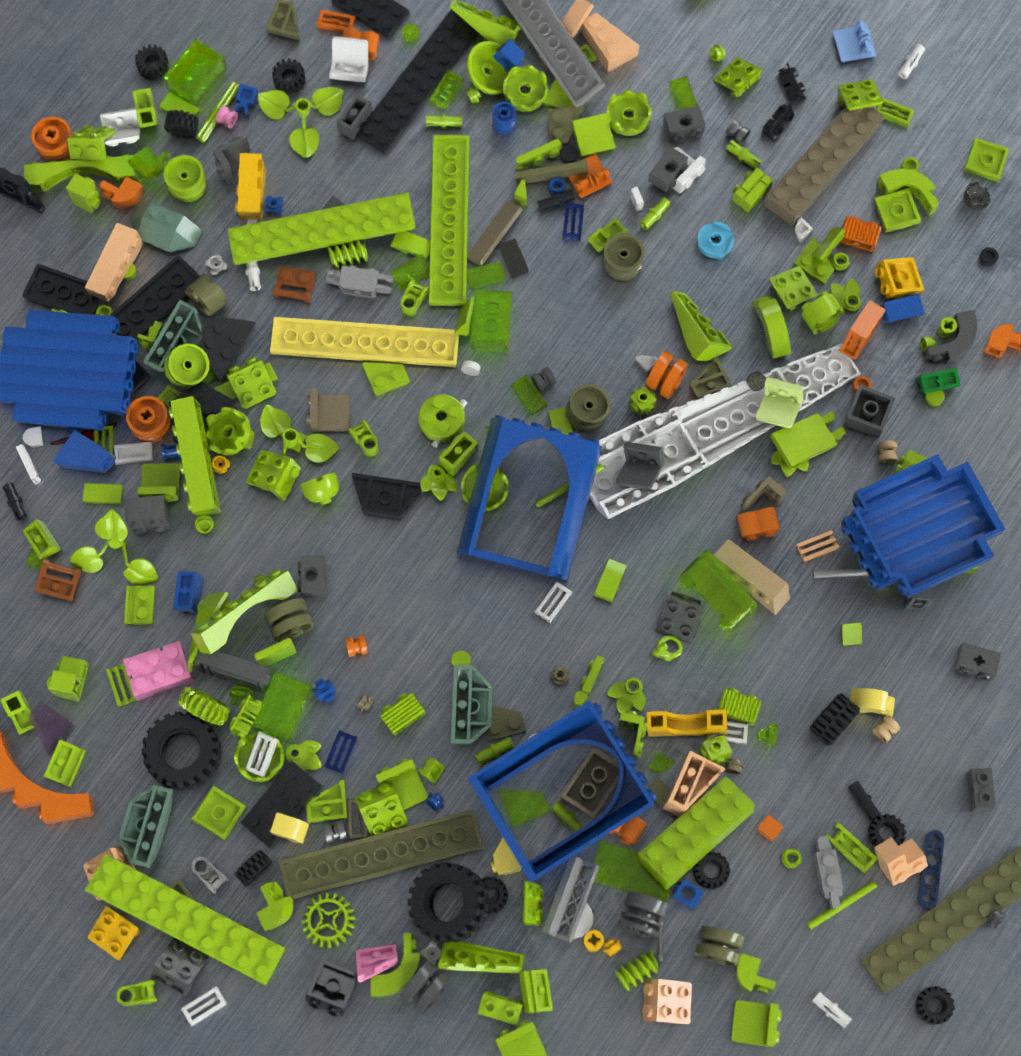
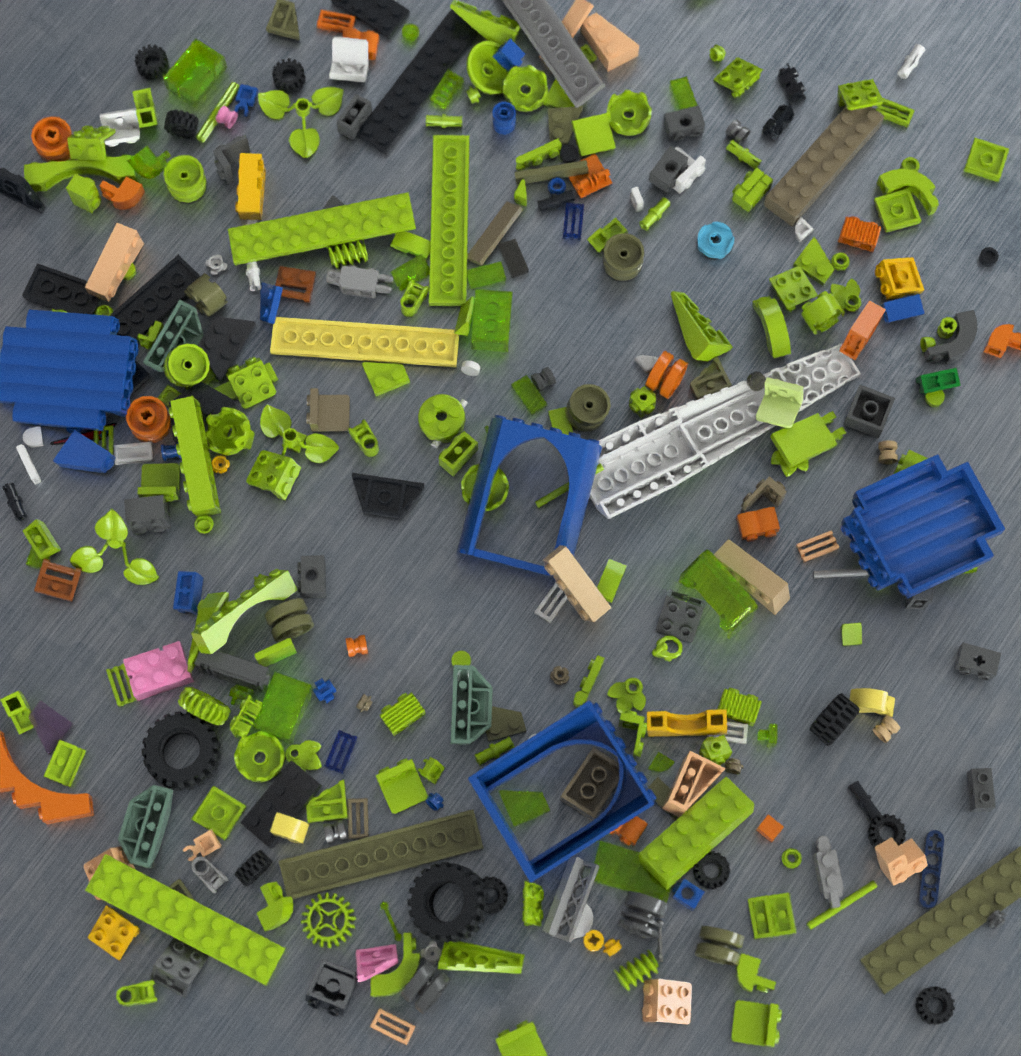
(68, 678): lime brick -> none
(103, 493): lime tile -> none
(139, 605): lime plate -> none
(164, 227): sand green wedge -> none
(173, 102): lime tile -> none
(205, 844): none -> light nougat plate
(219, 997): white tile -> none
(269, 302): none -> blue wing
(273, 209): blue plate -> none
(273, 742): white tile -> none
(321, 489): lime cylinder -> none
(381, 809): lime bracket -> none
(384, 906): none -> clear neon green hinge
(408, 1034): none -> light nougat tile
(438, 484): lime plate -> none
(500, 1007): lime bracket -> none
(504, 860): light yellow slope -> none
(535, 991): lime plate -> none
(566, 816): lime pin -> none
(576, 584): none -> tan wedge
(641, 465): dark grey bracket -> none
(772, 915): none -> lime slope
(829, 244): lime slope -> none
(832, 1010): white pin -> none
(852, 848): lime hinge -> none
(854, 42): light blue hinge -> none
(861, 380): orange tile -> none
(976, 197): clear smoke hair -> none

